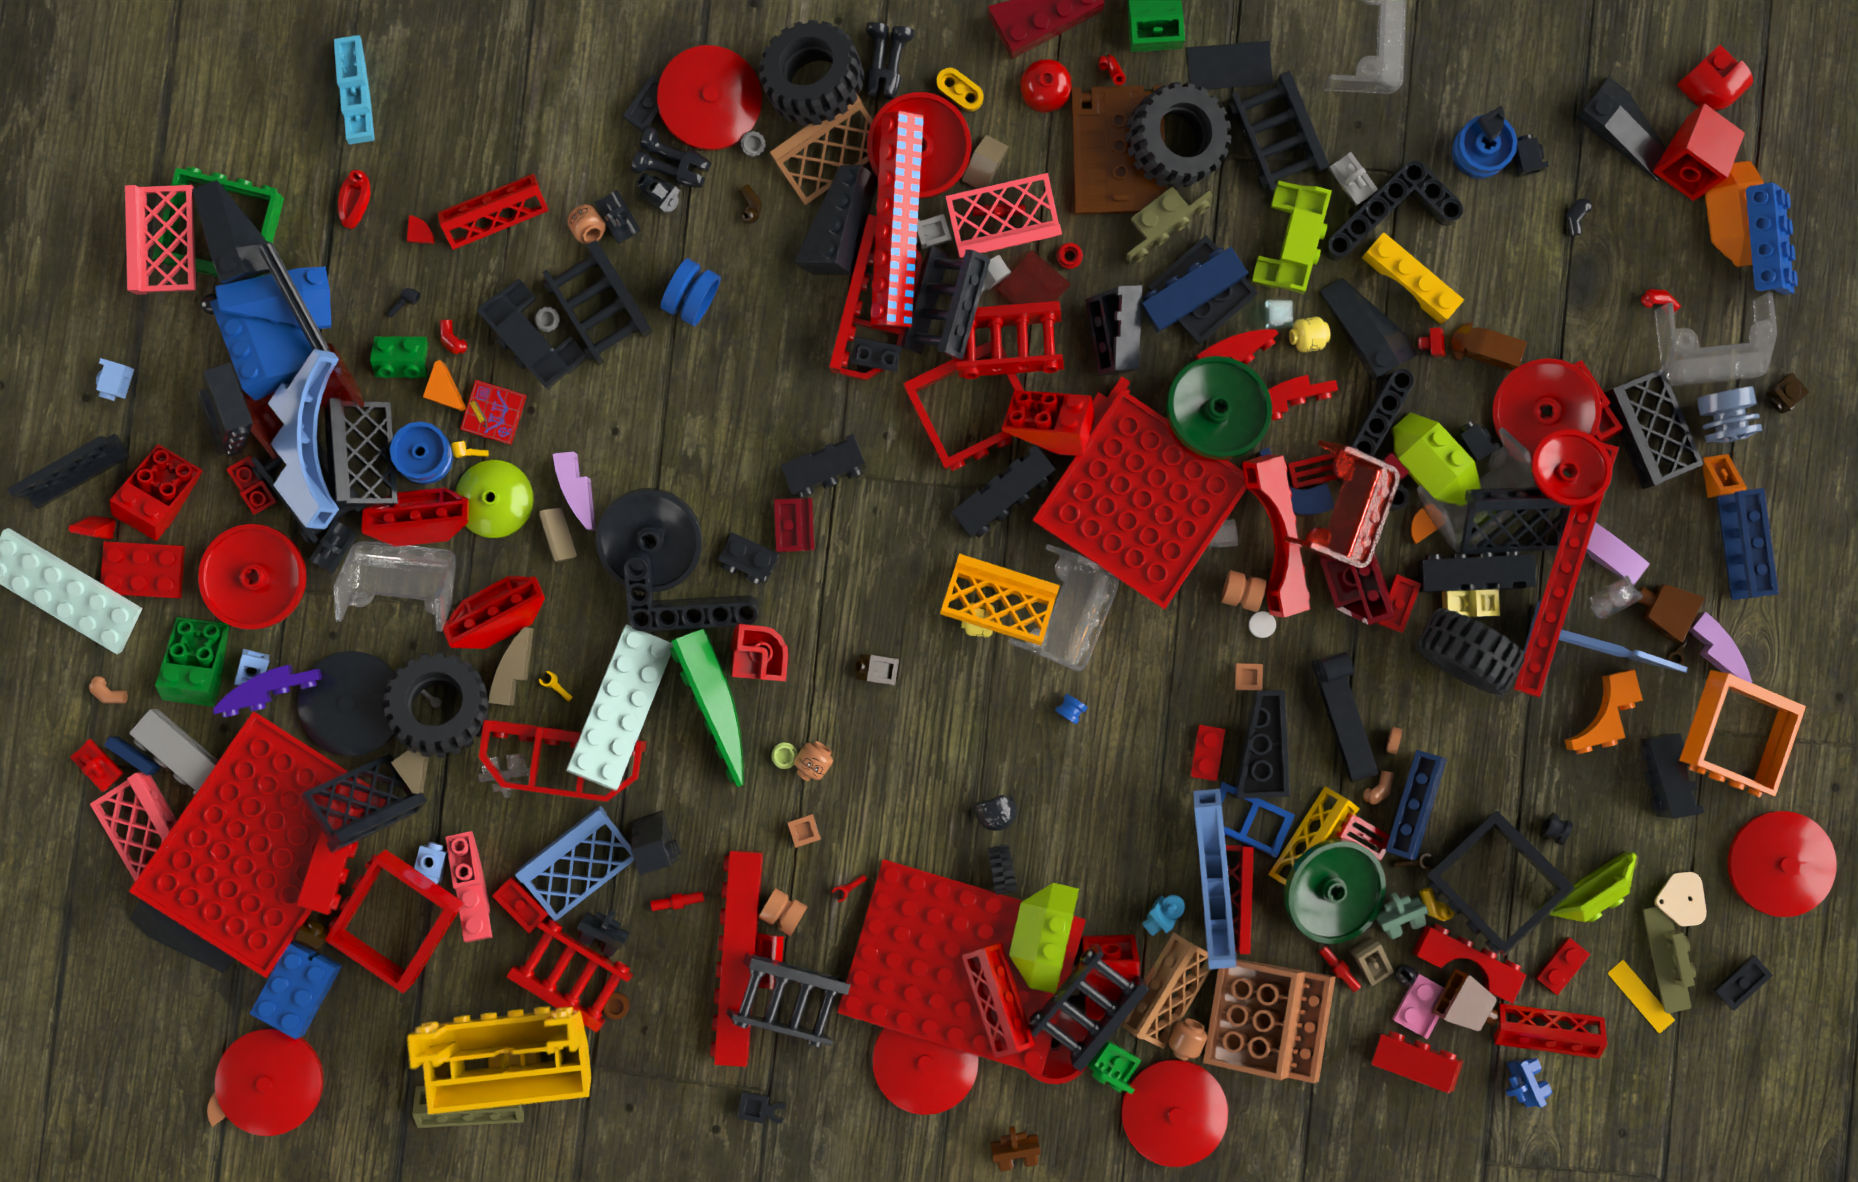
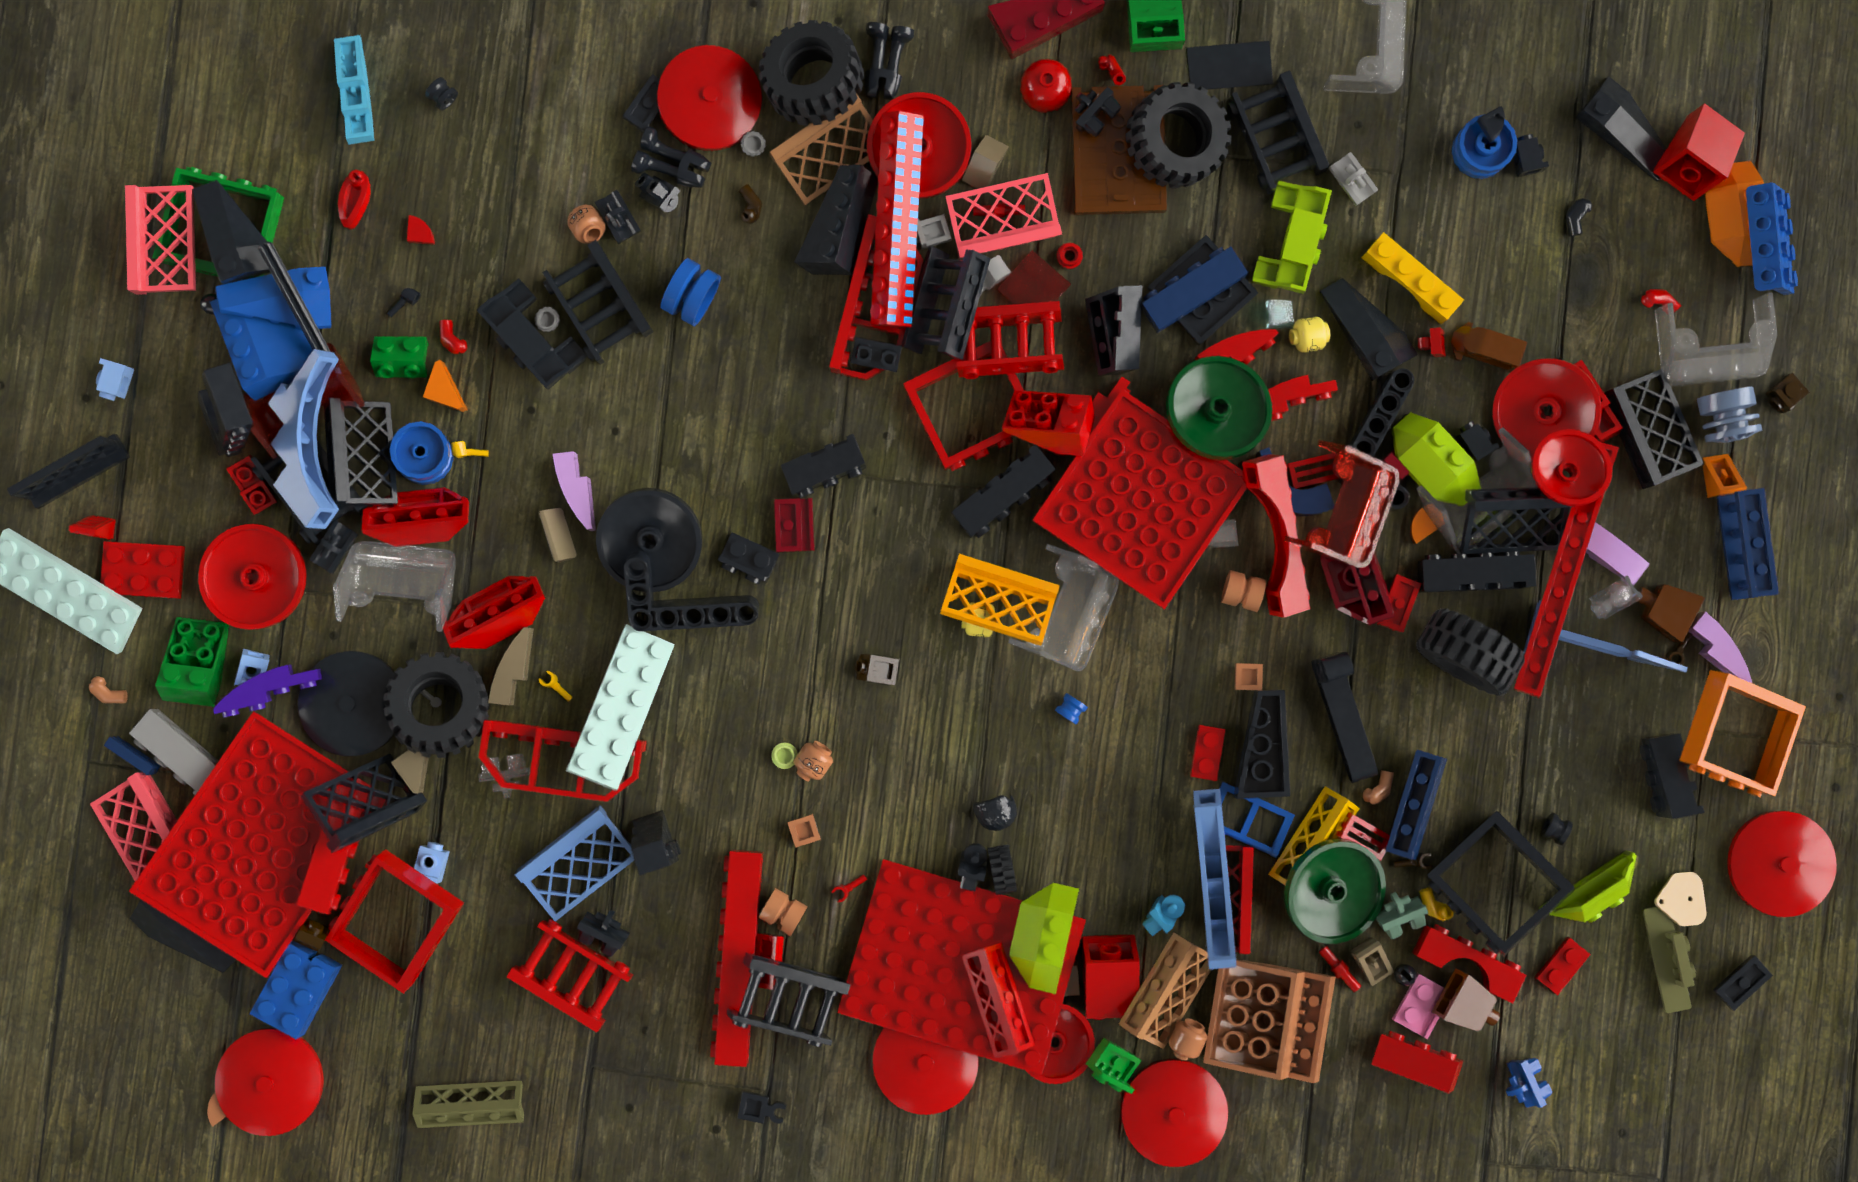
(96, 765): red hips -> none
(155, 492): red slope -> none
(441, 93): none -> black wheel
(469, 886): coral slope -> none
(489, 203): red fence -> none
(493, 412): red tile -> none
(511, 503): lime dish -> none
(513, 1059): yellow wedge -> none
(520, 904): red plate -> none
(617, 1006): reddish brown tile -> none
(677, 901): red bar -> none
(712, 697): wedge -> none
(758, 653): red brick -> none
(960, 90): yellow plate -> none
(972, 866): none -> black hips
(1014, 1147): reddish brown hips -> none
(1088, 120): none -> black hips
(1099, 1030): black fence -> none
(1162, 218): olive bracket -> none
(1262, 624): white tile -> none
(1387, 204): black beam -> none
(1393, 740): nougat tile -> none
(1472, 603): light yellow slope -> none
(1551, 1036): red fence -> none
(1618, 690): orange arch -> none
(1640, 996): yellow sticker -> none
(1717, 80): red brick -> none

